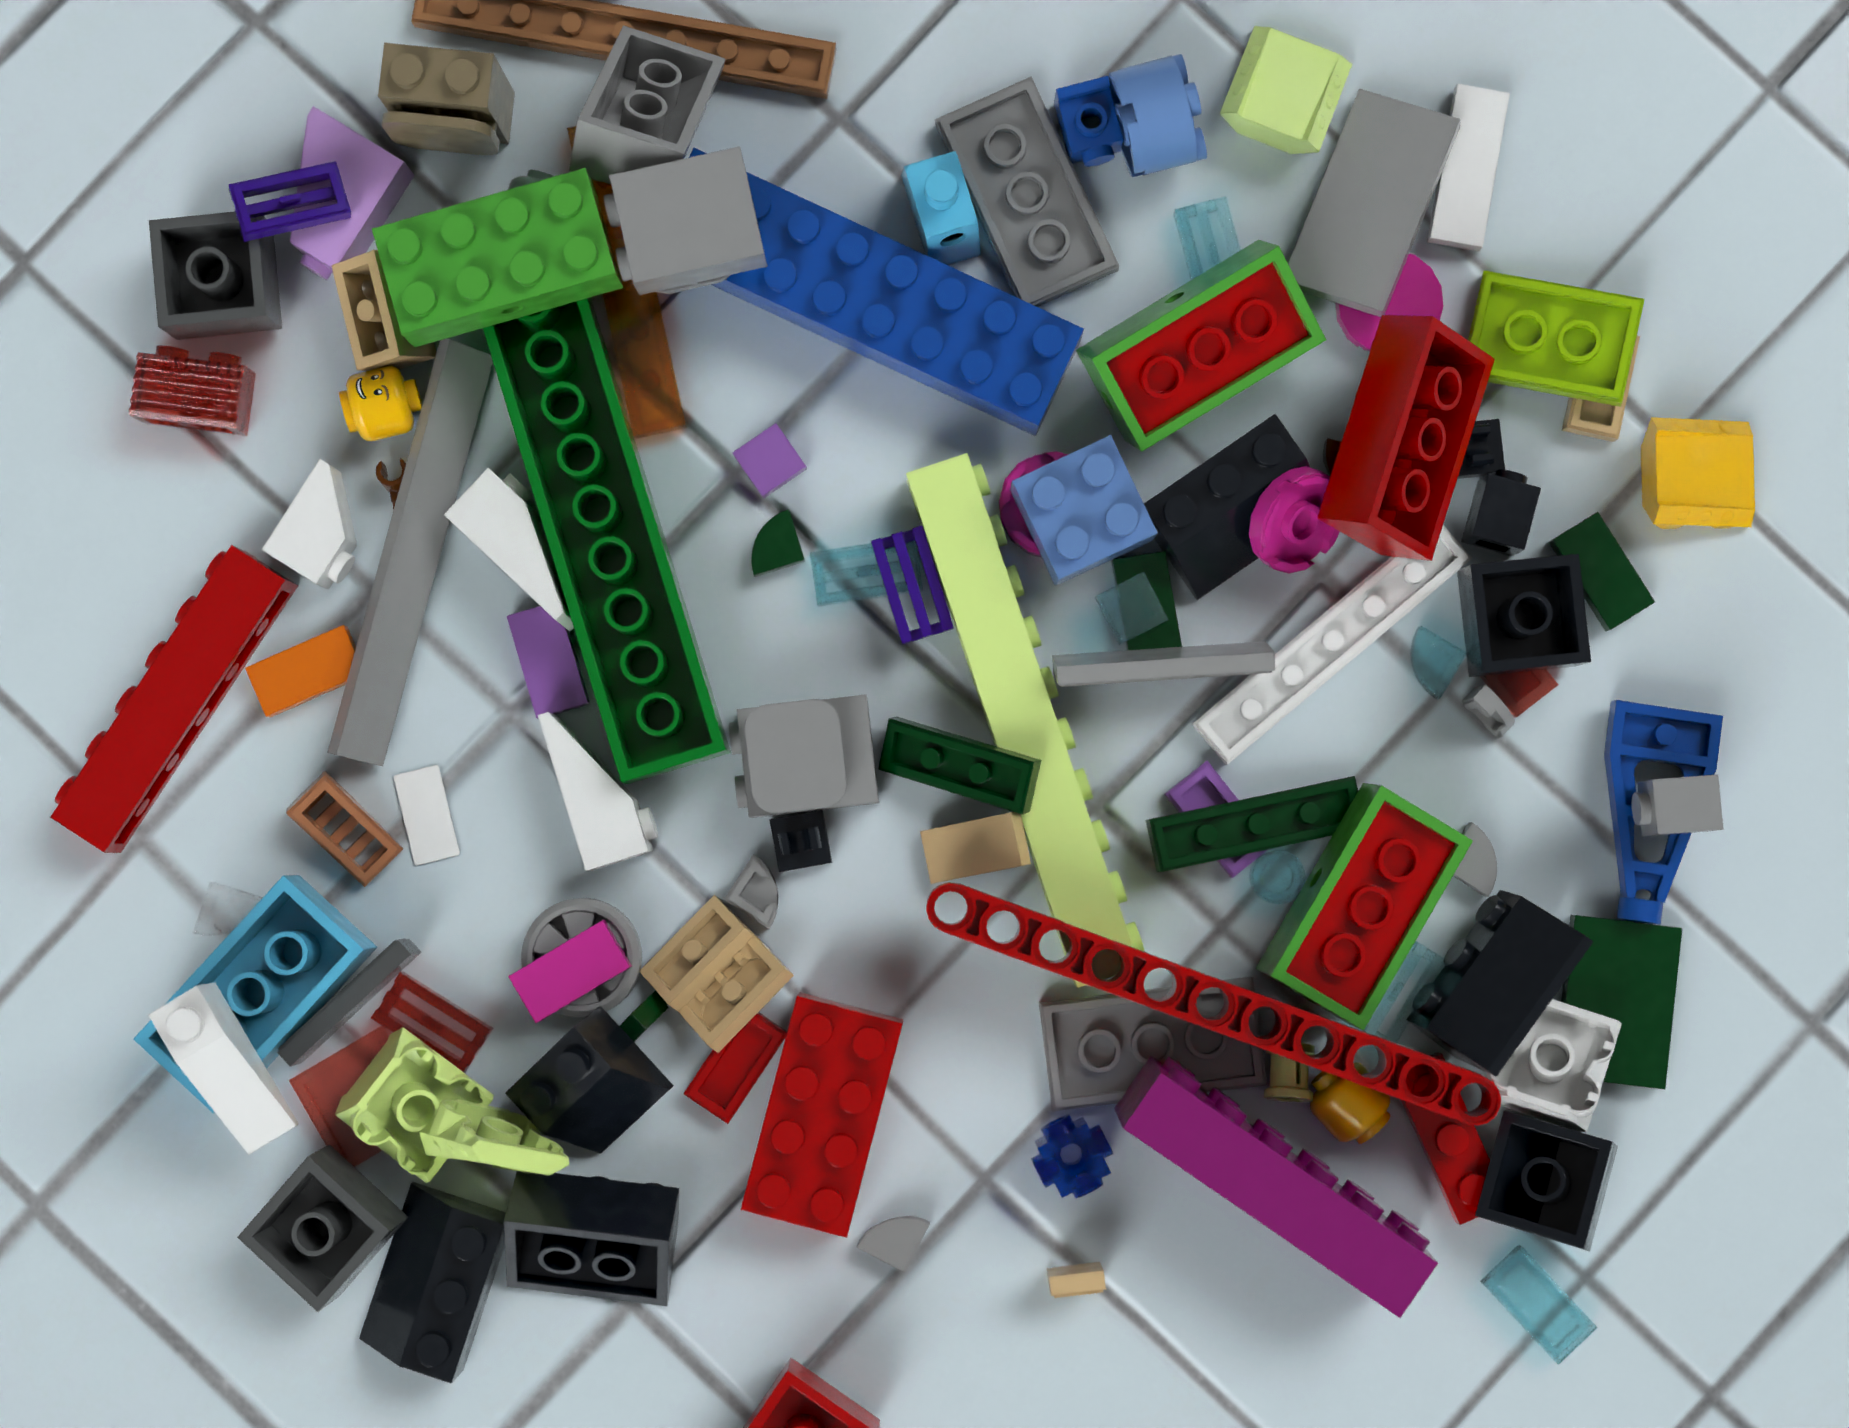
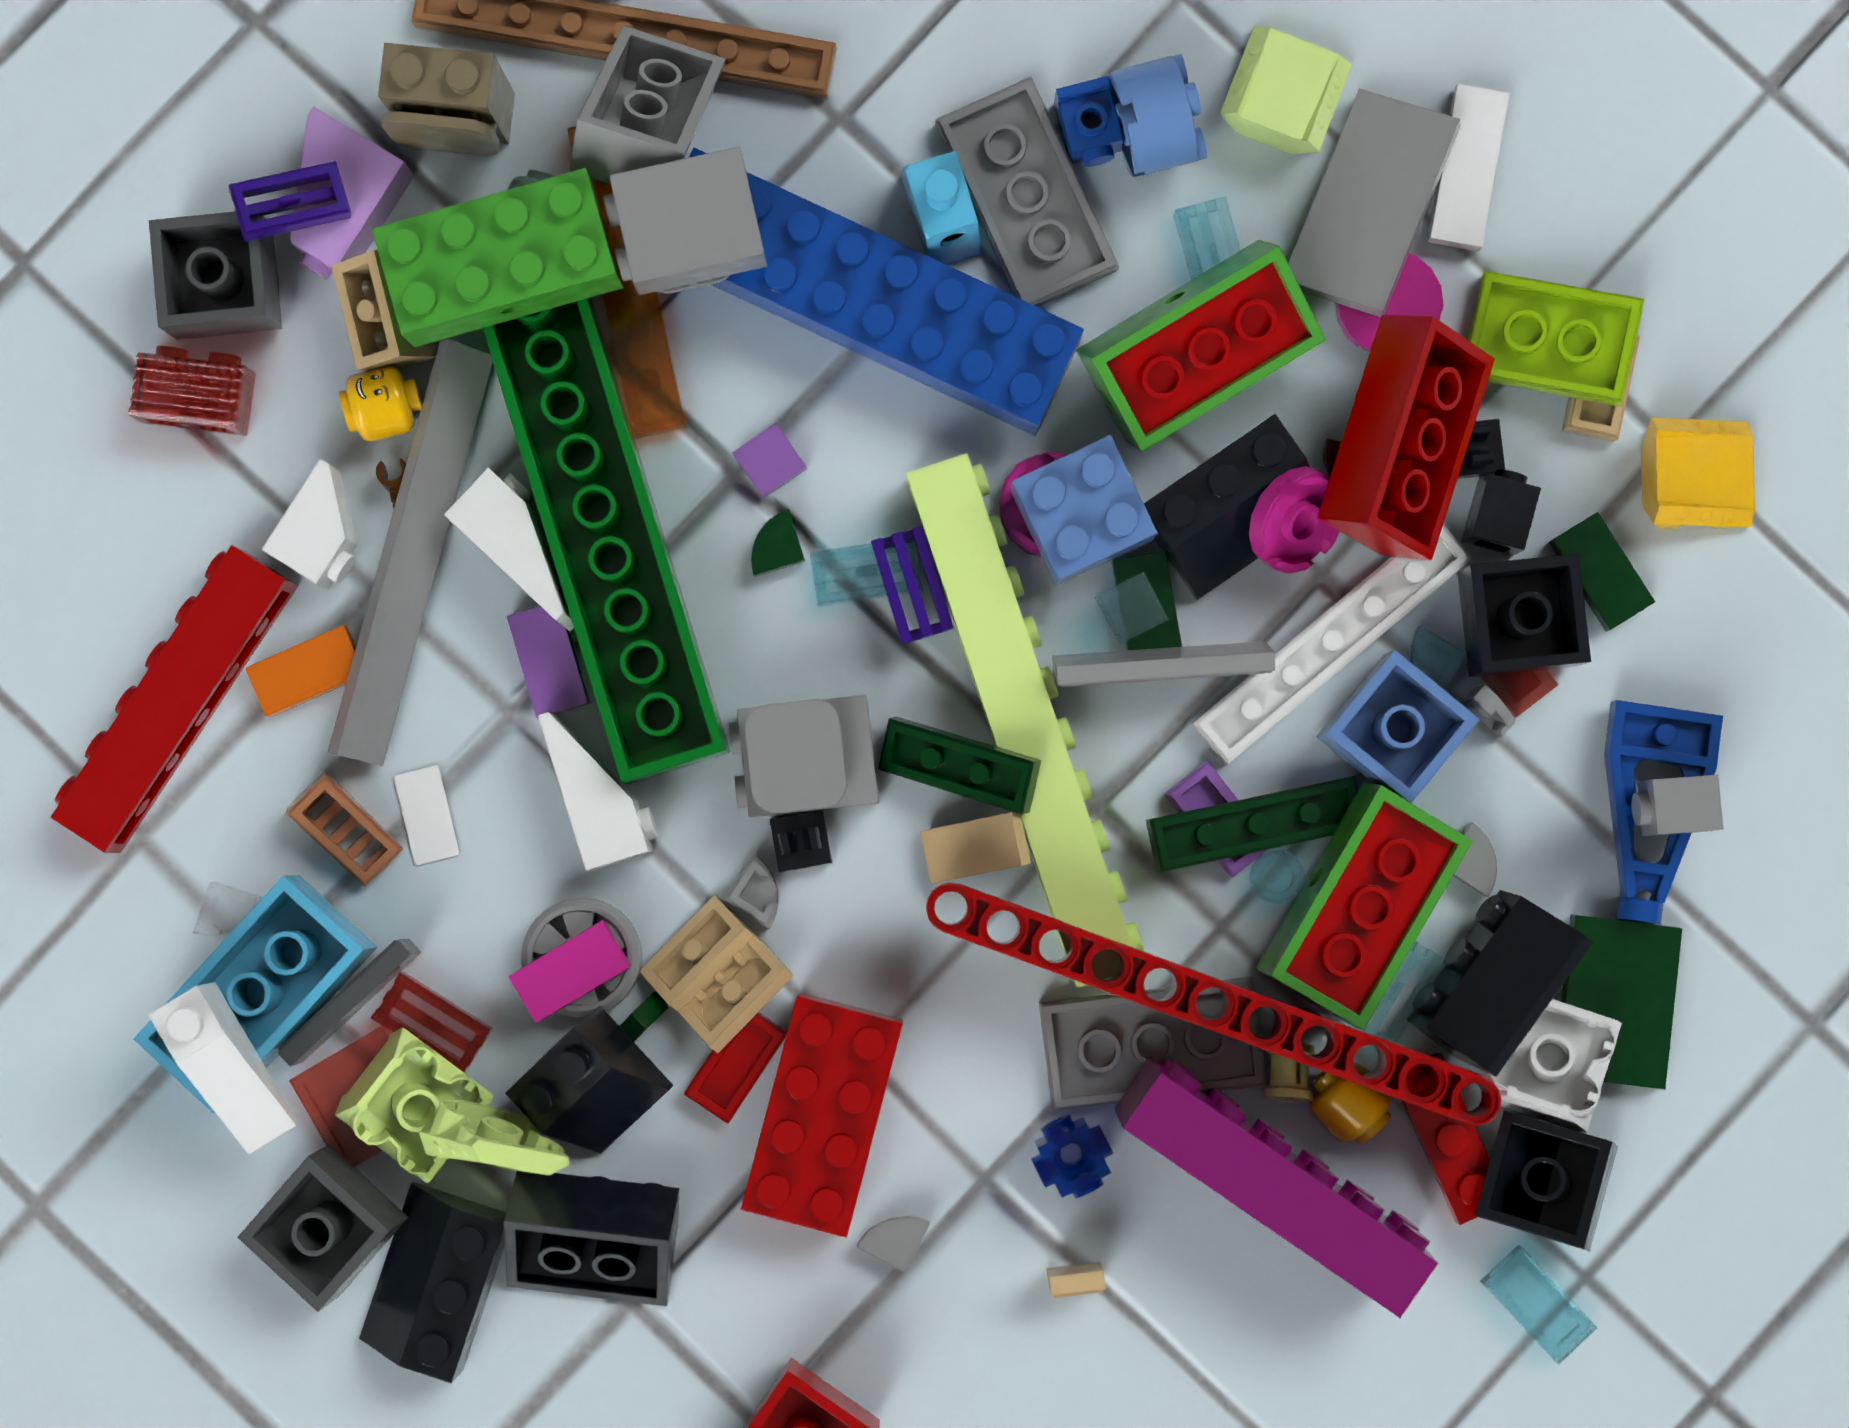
(1398, 727): none -> medium blue brick

